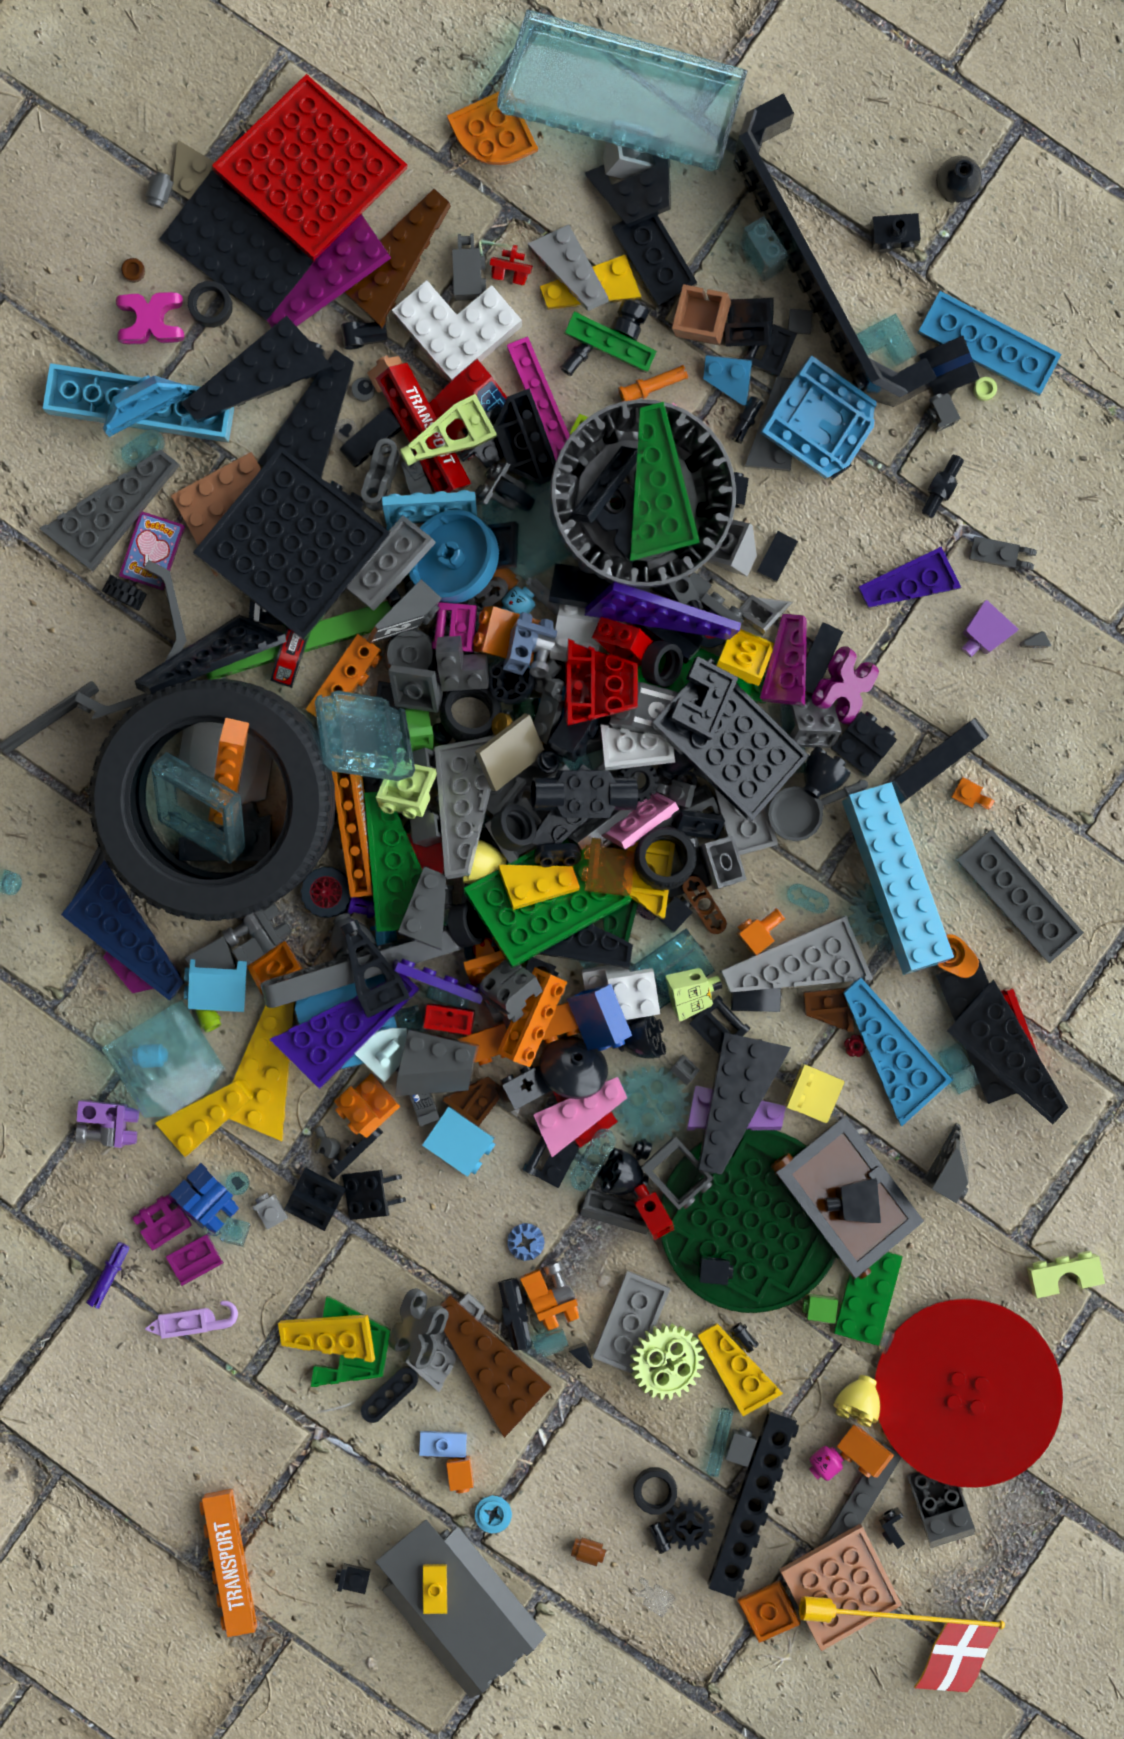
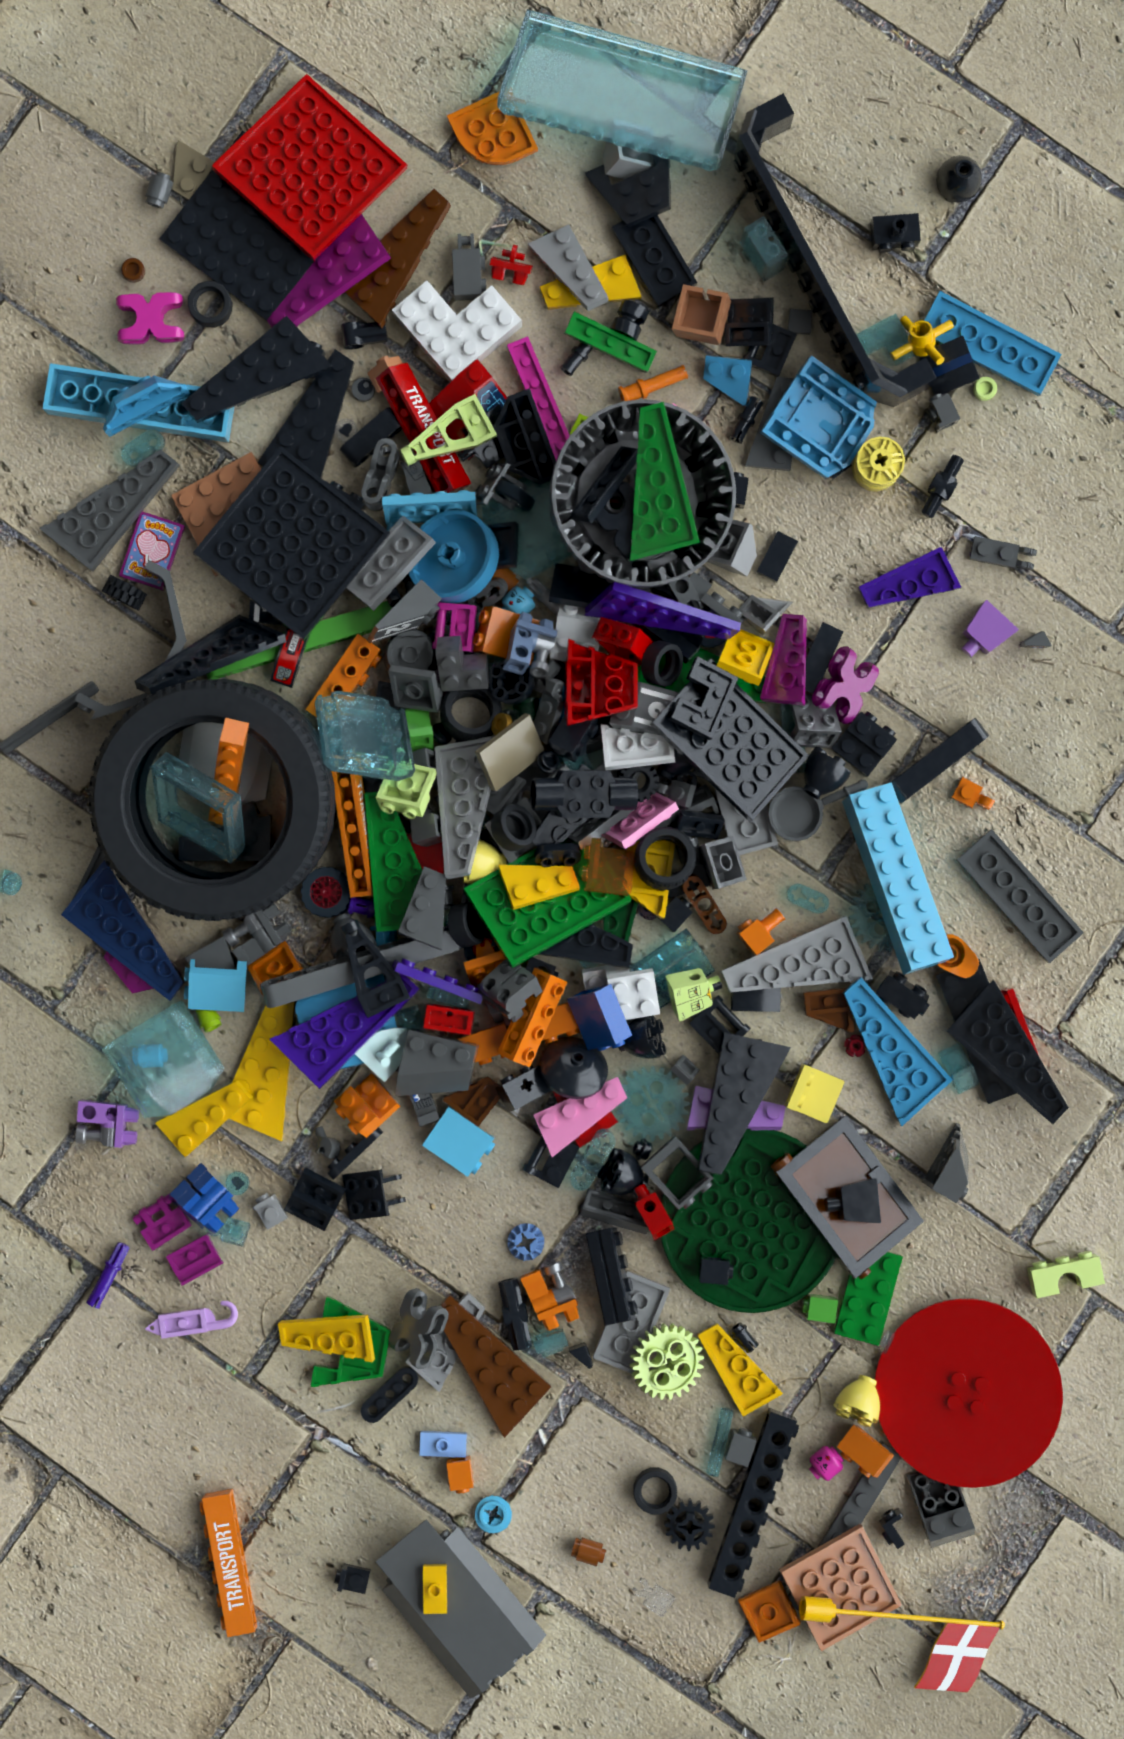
(611, 1276): none -> black brick
(659, 1538): black pin -> none
(874, 476): none -> light yellow wheel
(903, 995): none -> black brick
(921, 339): none -> yellow bar

